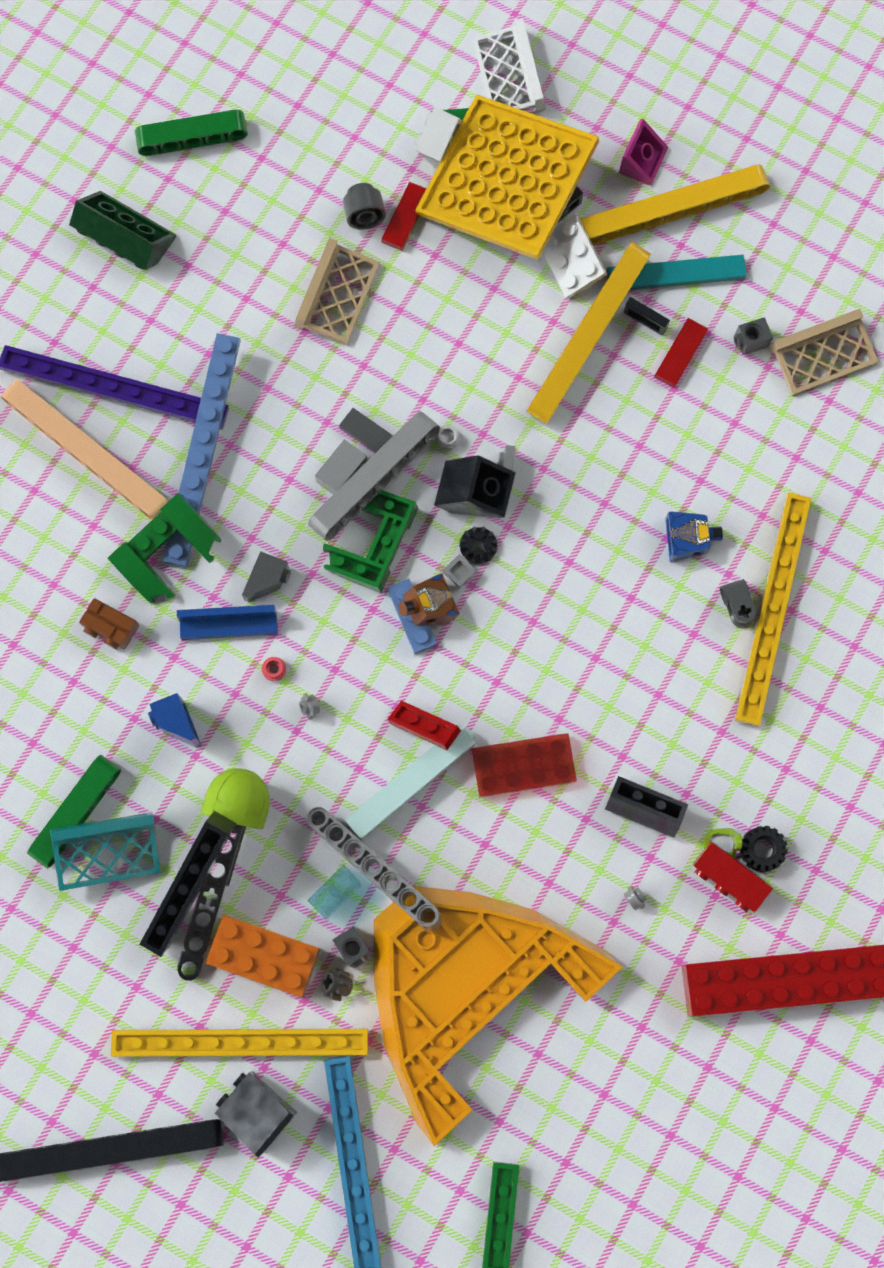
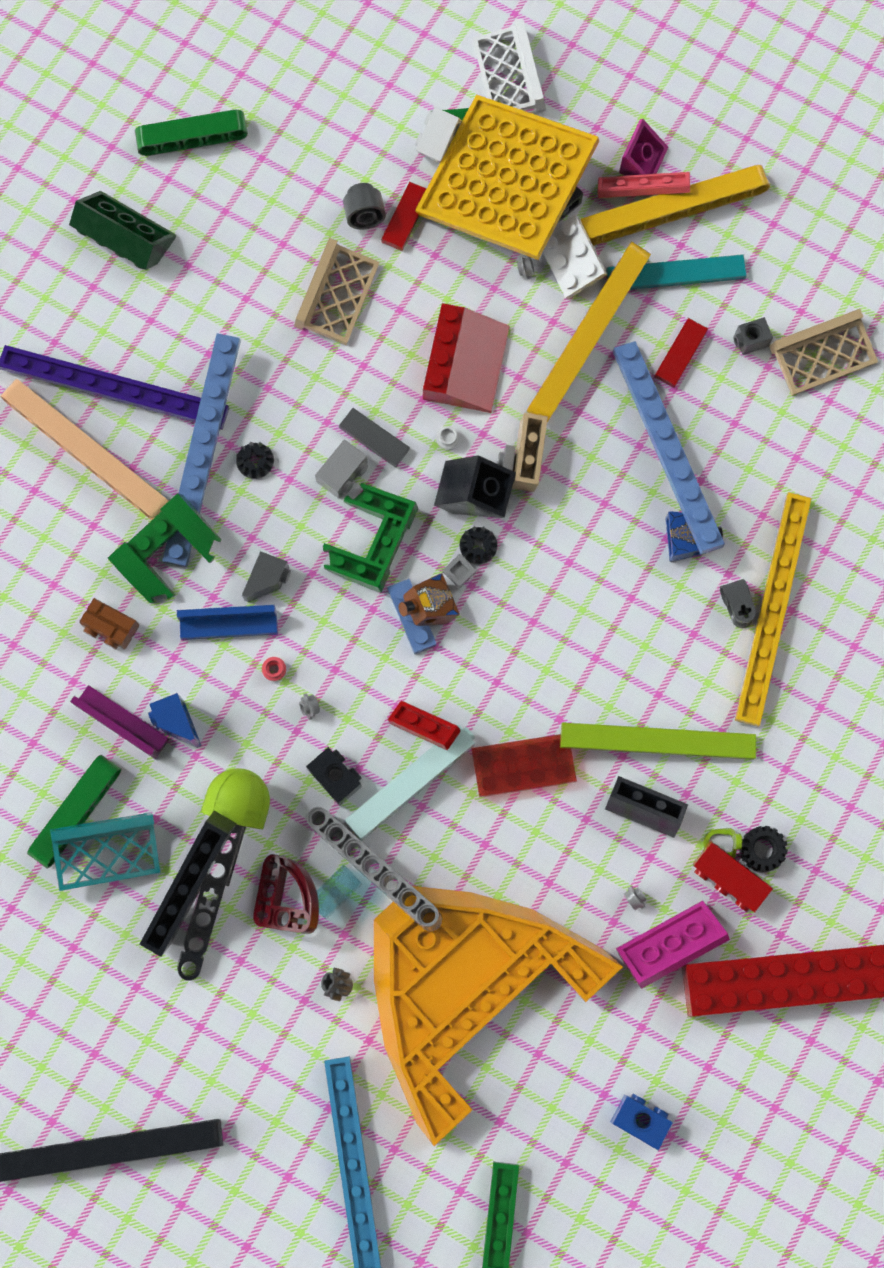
(121, 721): none -> magenta fence
(239, 1042): yellow plate -> none
(254, 1112): black slope -> none
(263, 956): orange brick -> none
(264, 464): none -> black gear
(274, 910): none -> dark red beam
(321, 768): none -> black brick
(343, 939): dark grey brick -> none
(373, 476): light grey beam -> none
(465, 359): none -> slope
(526, 267): none -> light grey plate
(529, 451): none -> tan brick
(644, 184): none -> coral tile
(646, 316): black tile -> none
(653, 1132): none -> blue brick
(658, 741): none -> lime tile
(668, 448): none -> medium blue plate
(672, 944): none -> dark pink plate

